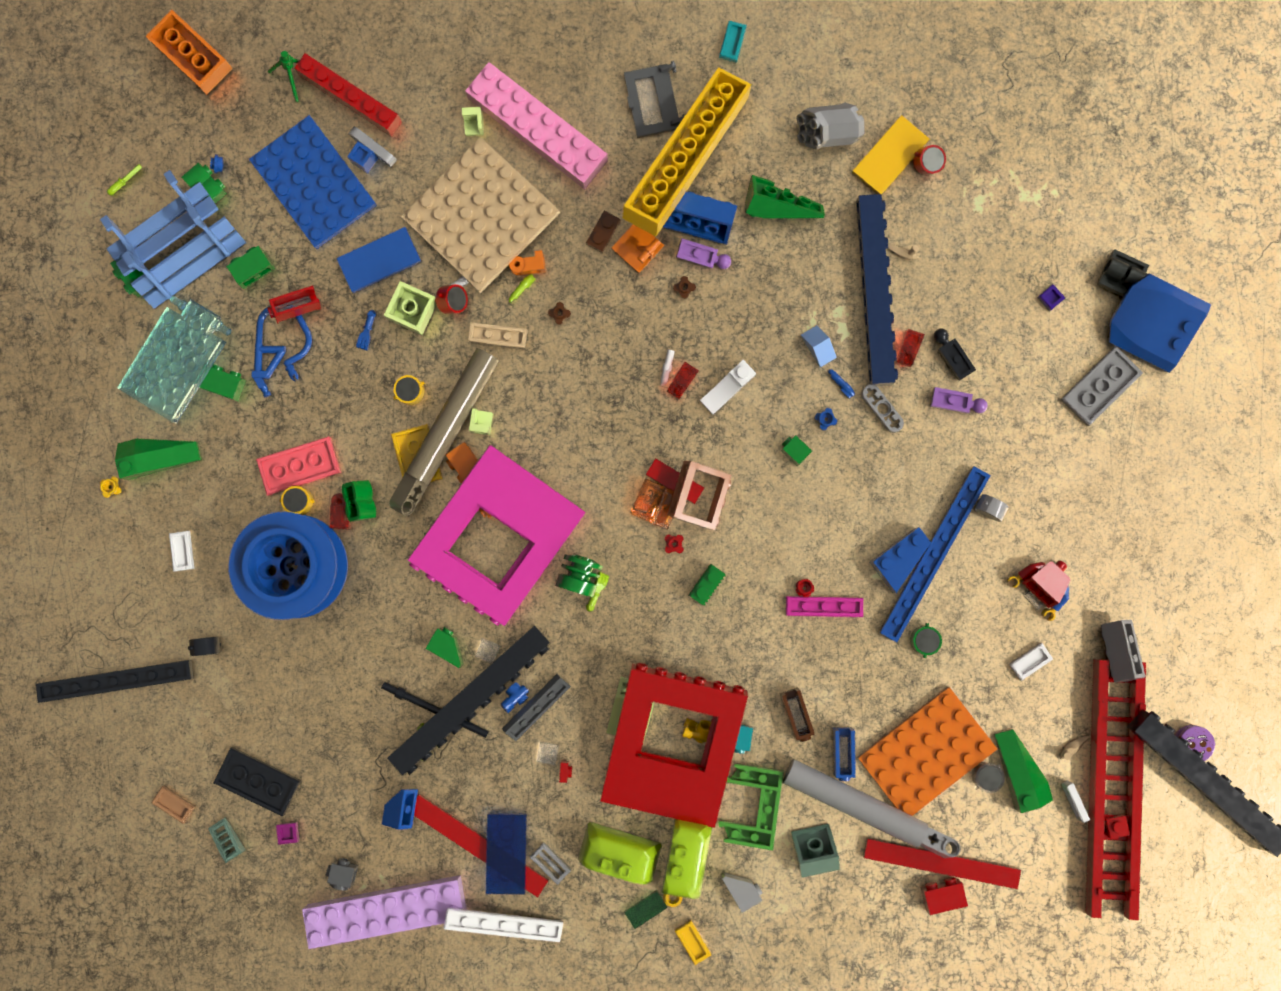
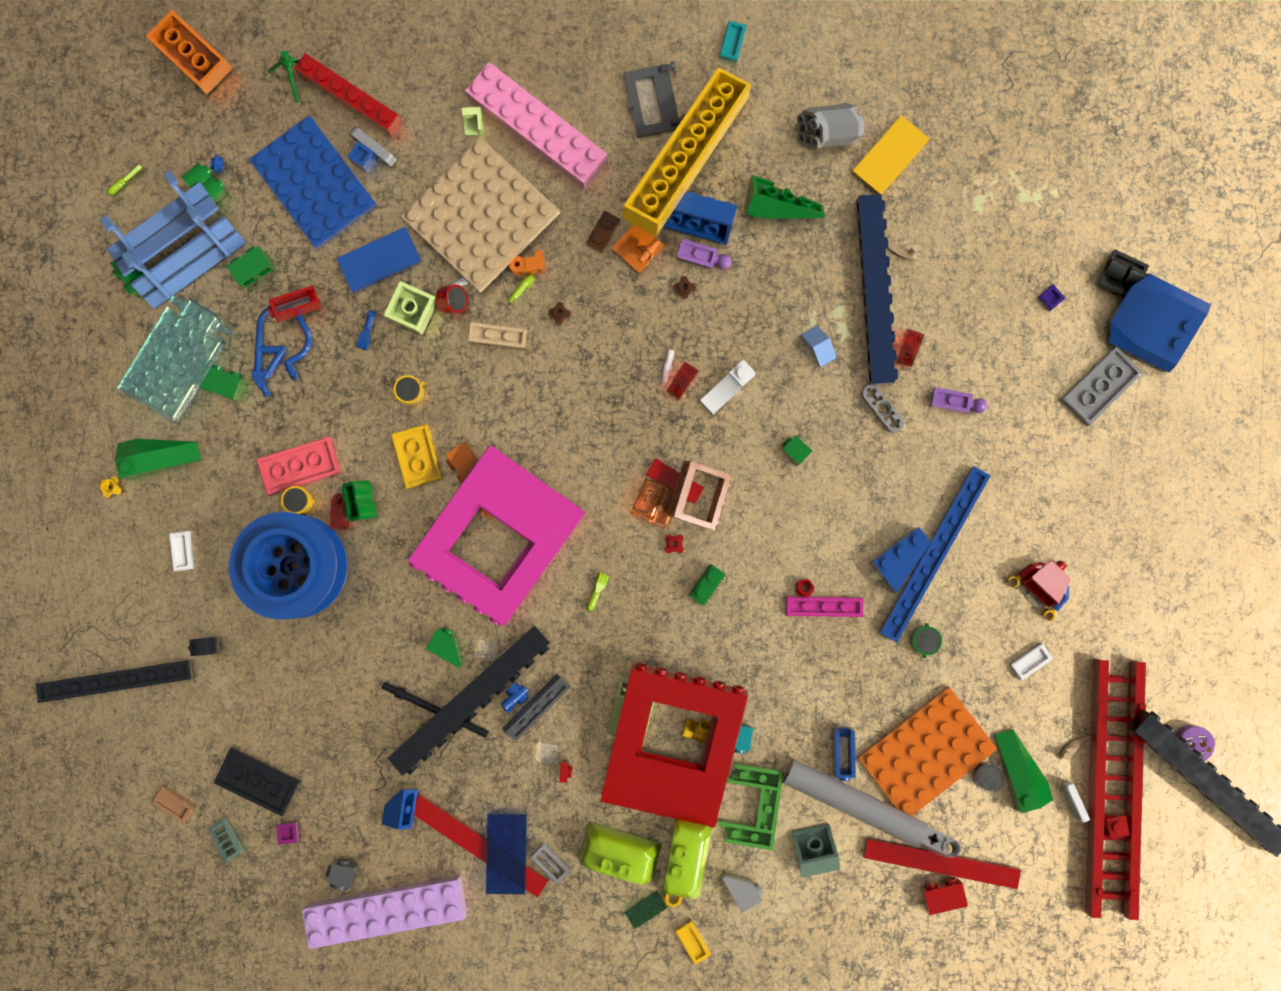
(443, 432): dark tan piece -> none
(480, 422): yellowish green panel -> none
(503, 924): white tile -> none
(579, 575): green wheel -> none
(797, 714): reddish brown window -> none
(831, 419): blue plate -> none
(845, 387): blue piece -> none
(929, 160): piece -> none
(953, 354): black plate -> none
(991, 508): light grey piece -> none
(1122, 651): light grey brick -> none

